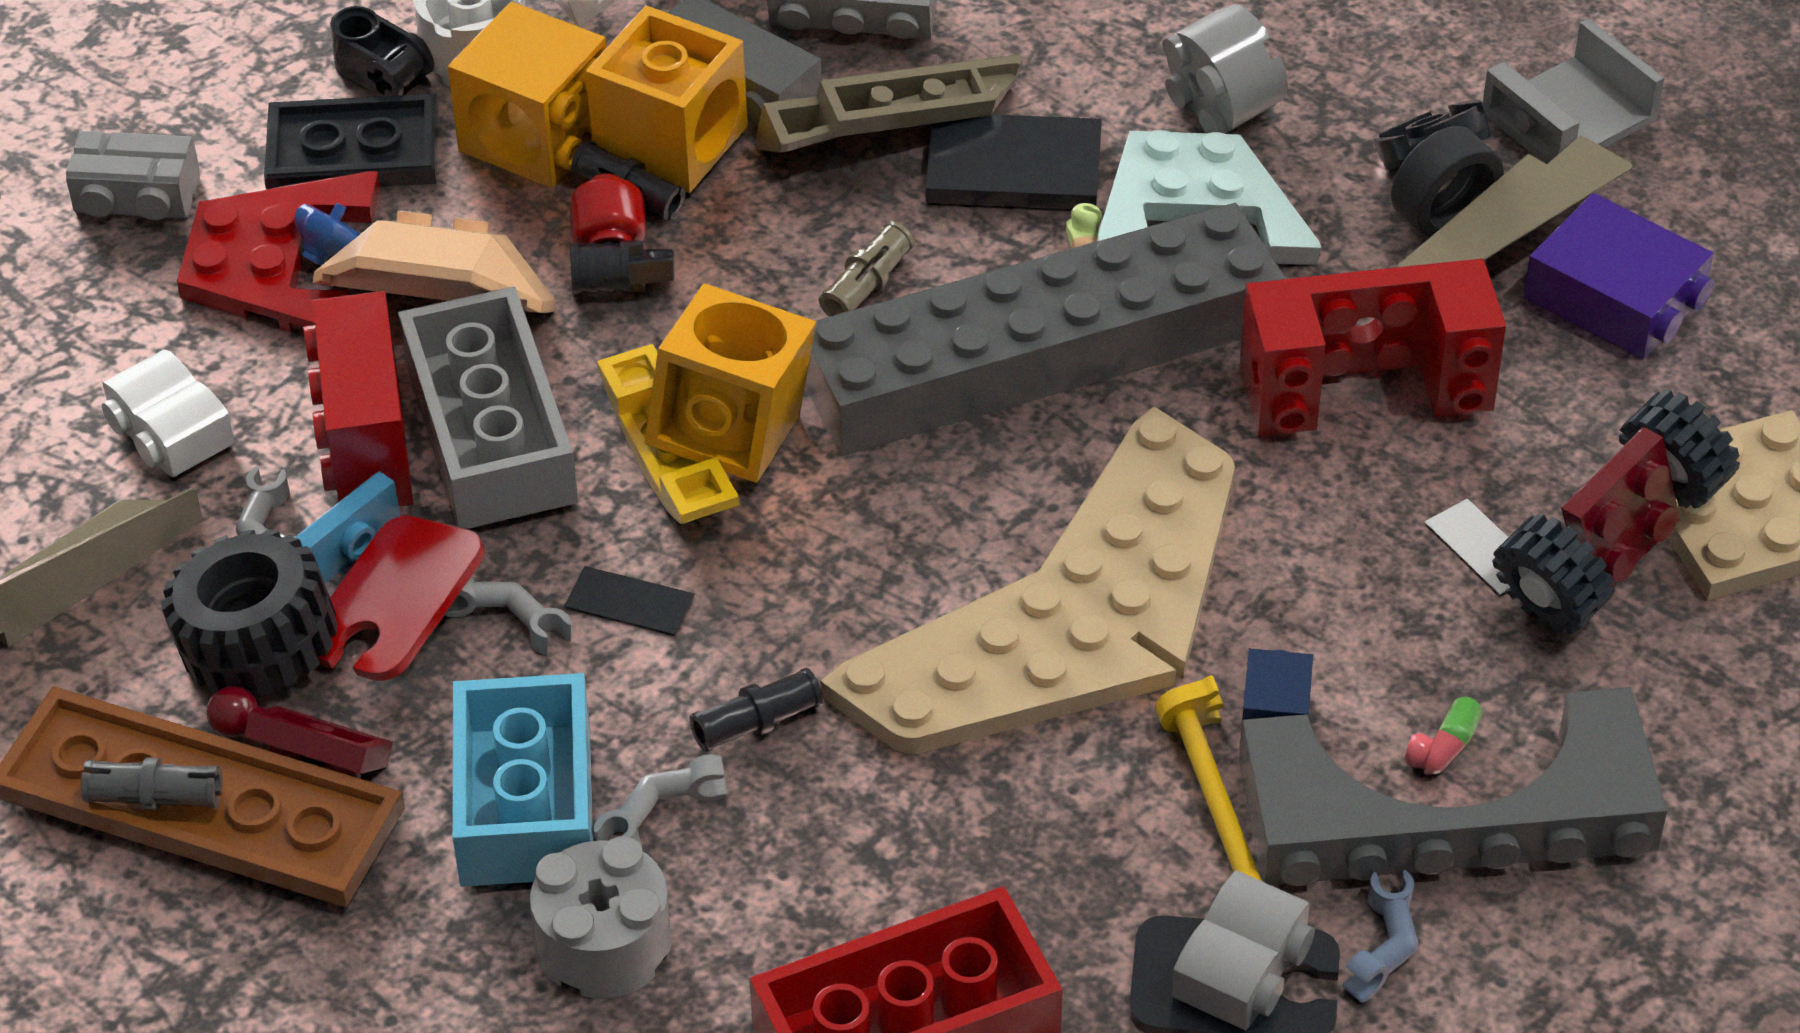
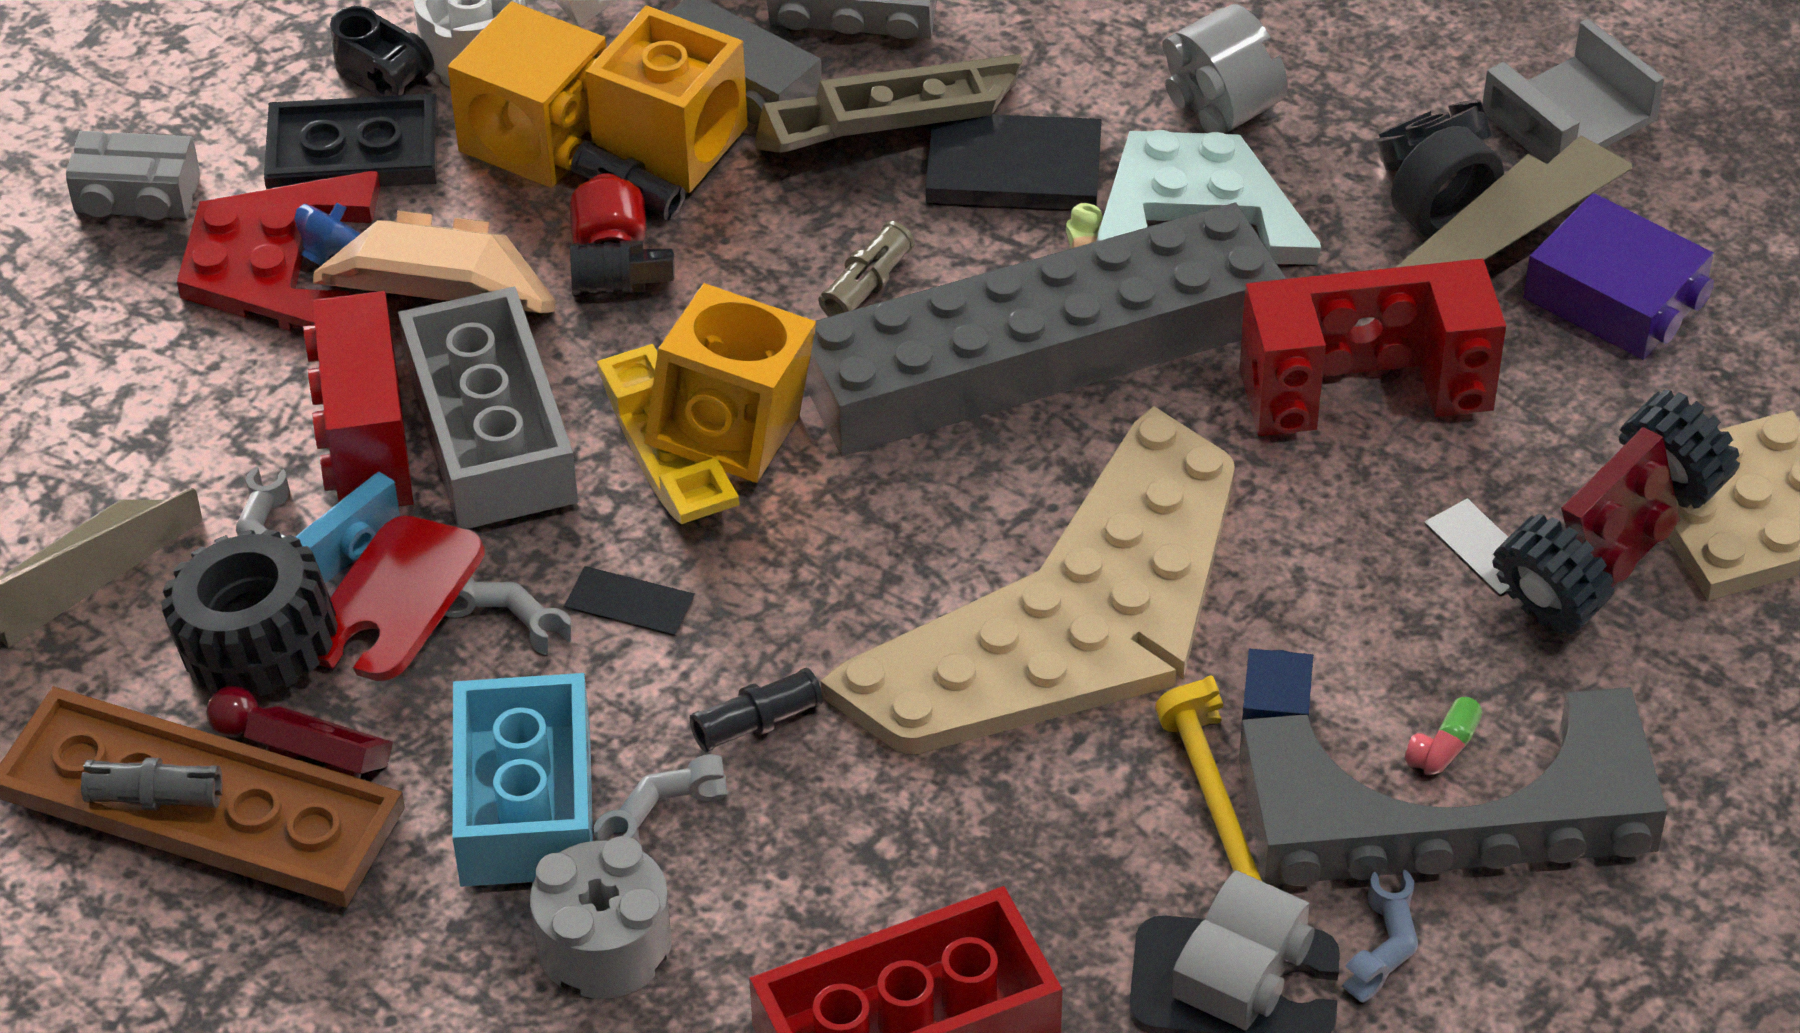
(167, 414): white brick -> none

